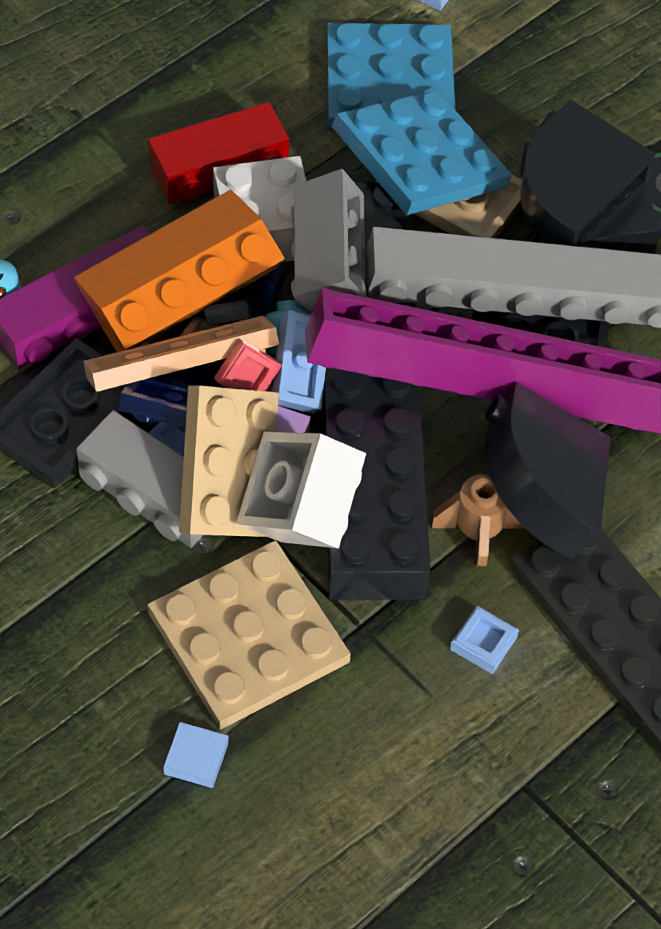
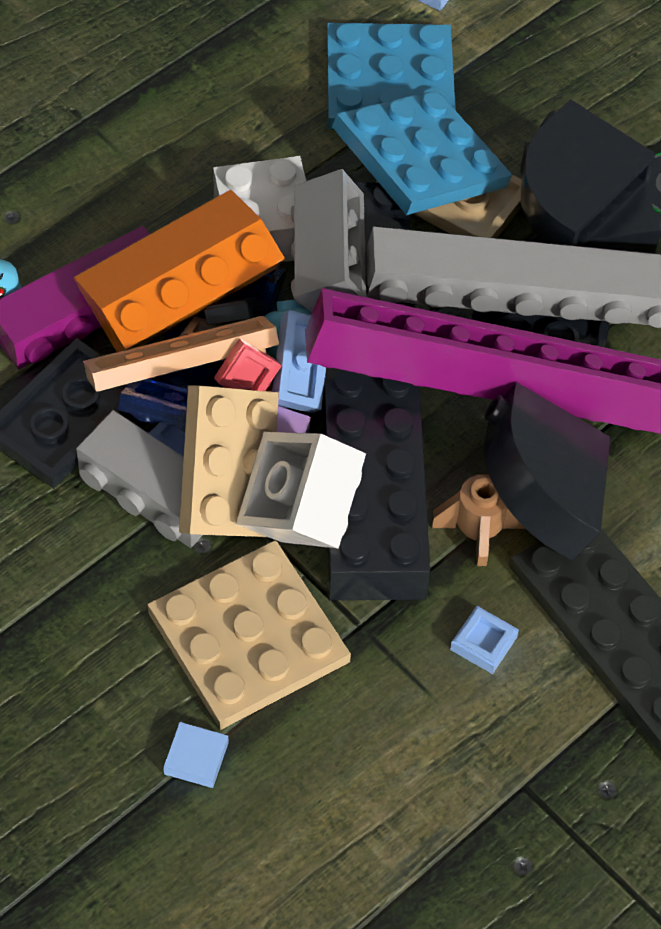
(186, 157): red brick -> none

